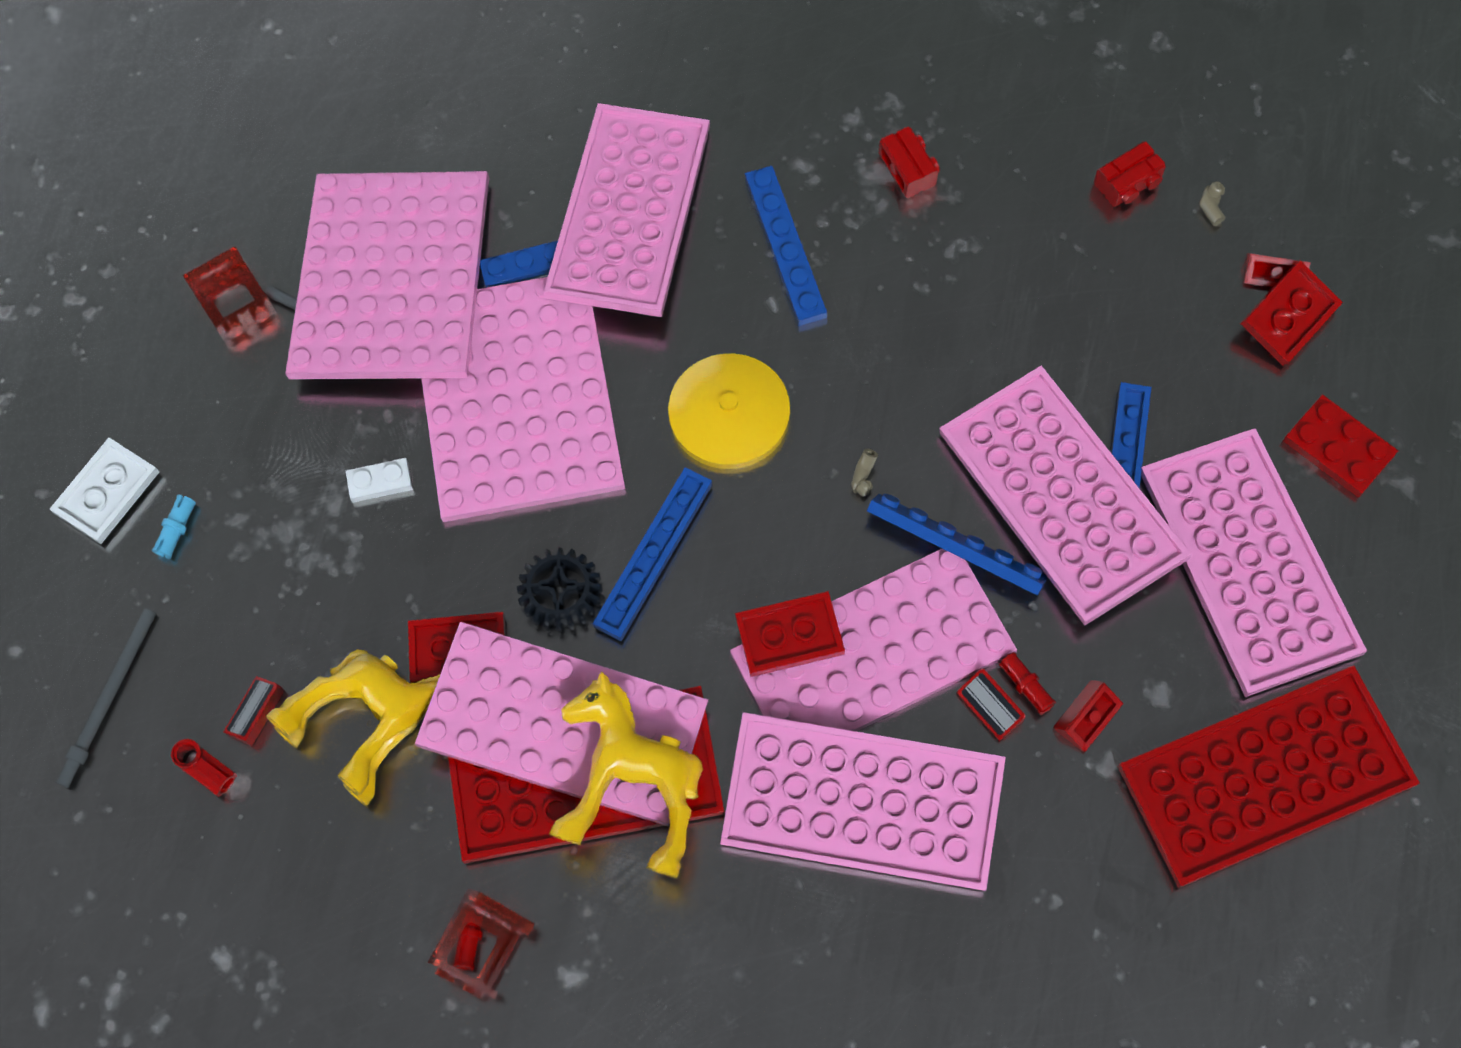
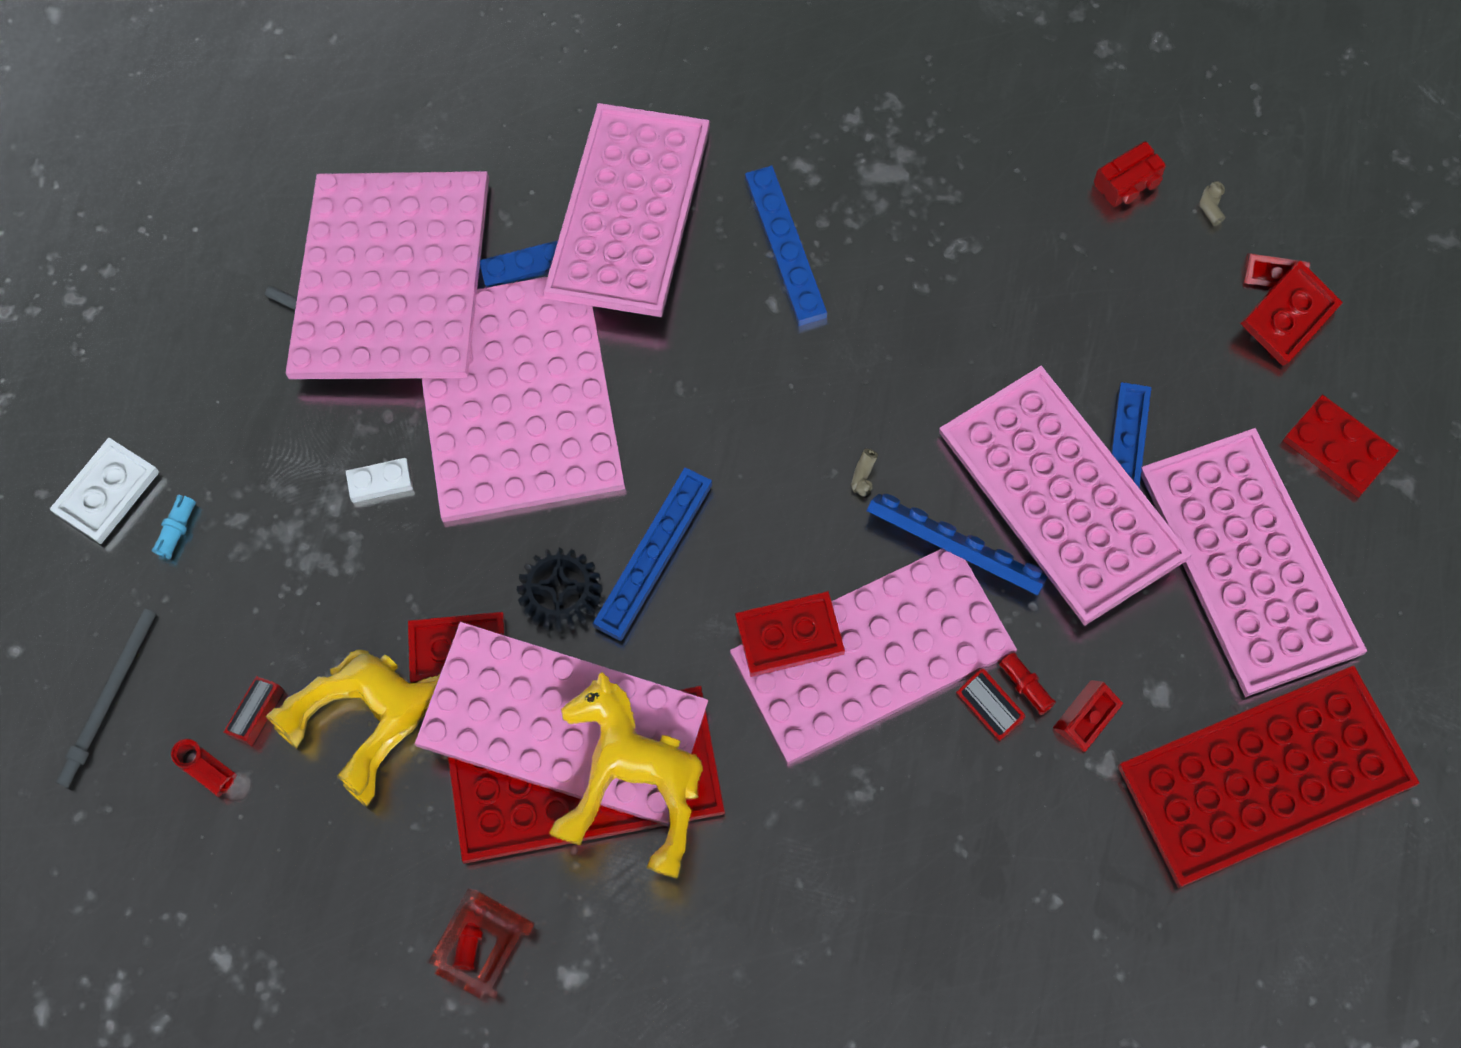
(218, 278): clear red window -> none
(729, 411): yellow dish -> none
(863, 801): bright pink plate -> none
(909, 162): red brick -> none

